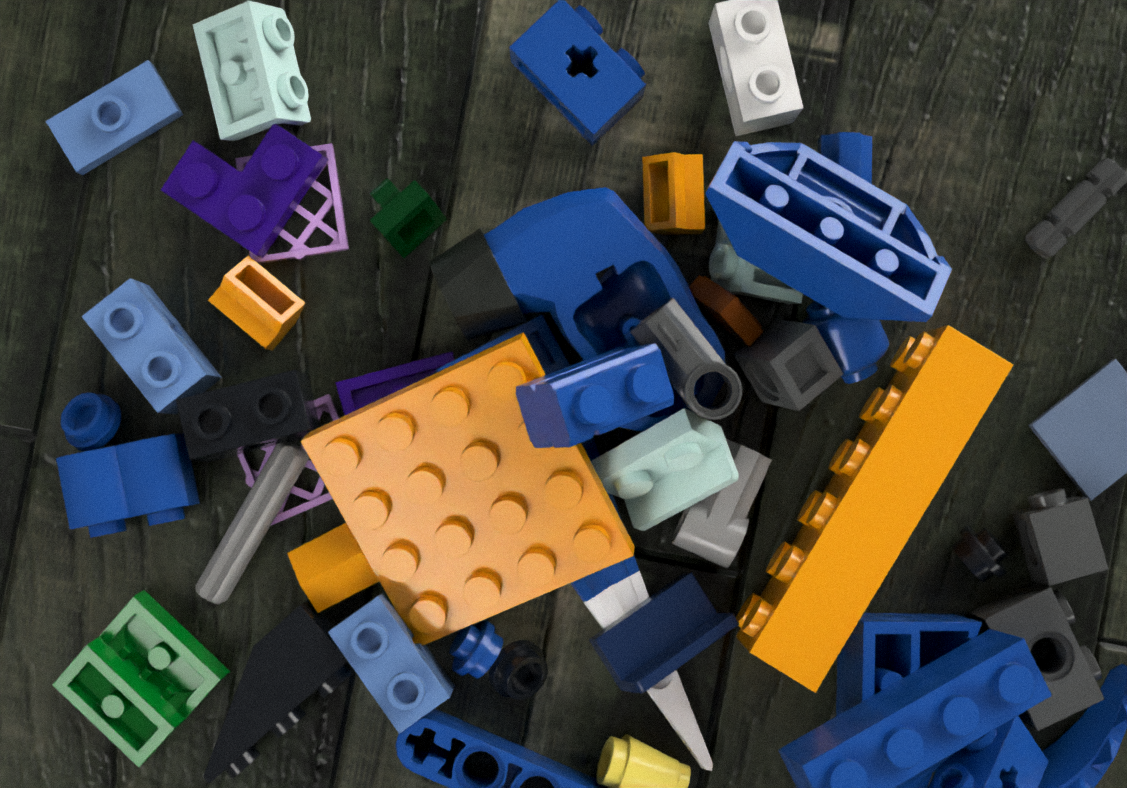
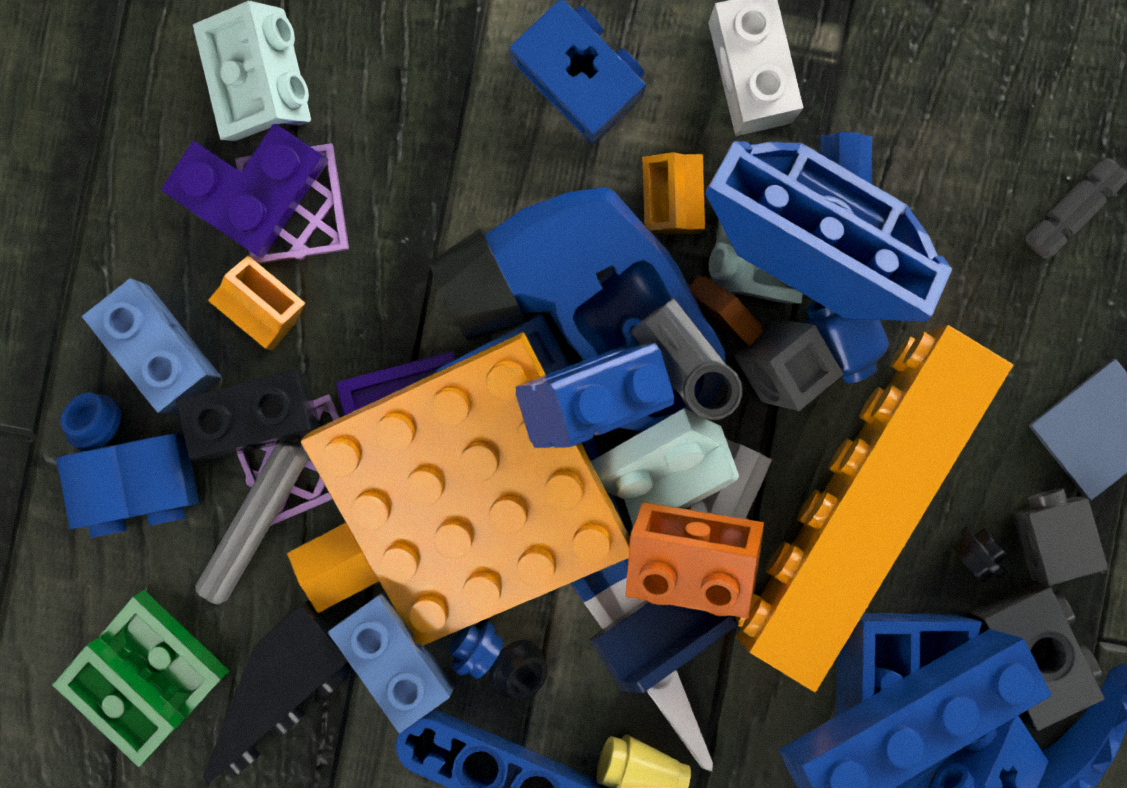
(114, 118): medium blue plate -> none
(405, 215): dark green tile -> none
(694, 560): none -> orange brick

